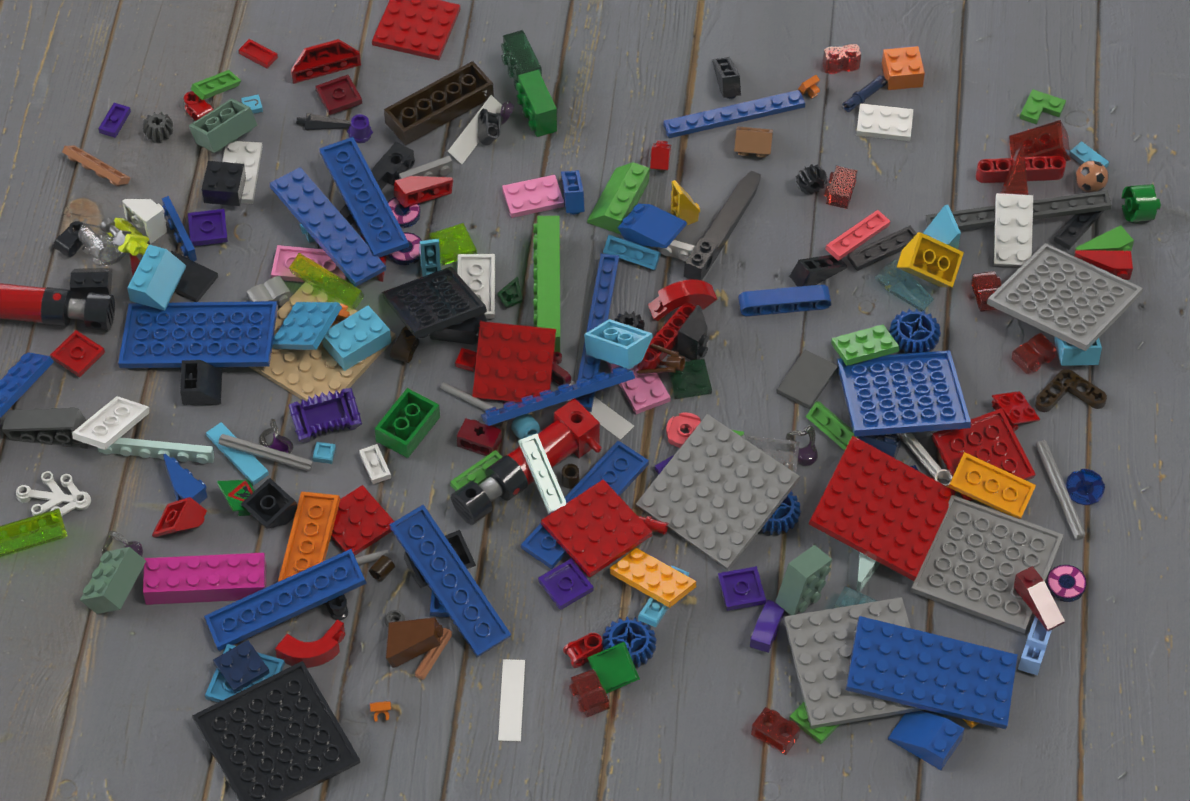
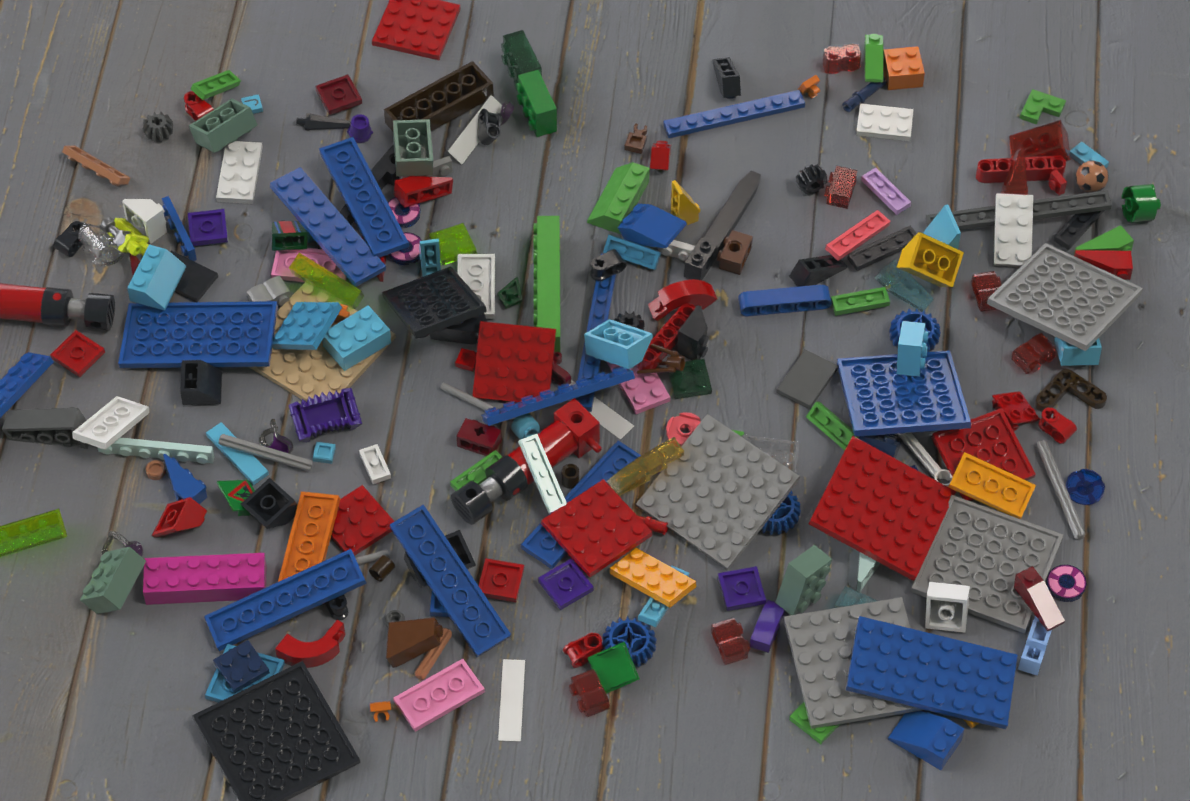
(56, 496): white plant -> none
(90, 281): black slope -> none
(114, 120): dark purple plate -> none
(155, 470): none -> nougat tile
(223, 183): black brick -> none
(258, 53): red tile -> none
(288, 235): none -> dark green torso
(324, 60): red wedge -> none
(404, 346): dark brown piece -> none
(407, 423): green brick -> none
(413, 147): none -> sand green brick
(438, 695): none -> bright pink plate
(501, 579): none -> red plate
(533, 196): bright pink plate -> none
(573, 192): blue slope -> none
(607, 265): none -> black piece
(637, 140): none -> reddish brown plate
(646, 465): none -> clear yellow slope
(730, 641): none -> clear red brick
(735, 252): none -> reddish brown brick
(753, 141): medium nougat slope -> none
(772, 734): clear red brick -> none
(808, 454): clear smoke piece -> none
(860, 301): none -> bright green plate
(865, 345): bright green plate -> none
(873, 58): none -> bright green slope
(886, 191): none -> lavender plate
(912, 348): none -> medium azure brick
(947, 607): none -> white slope
(1057, 182): none -> red plate
(1057, 427): none -> red piece

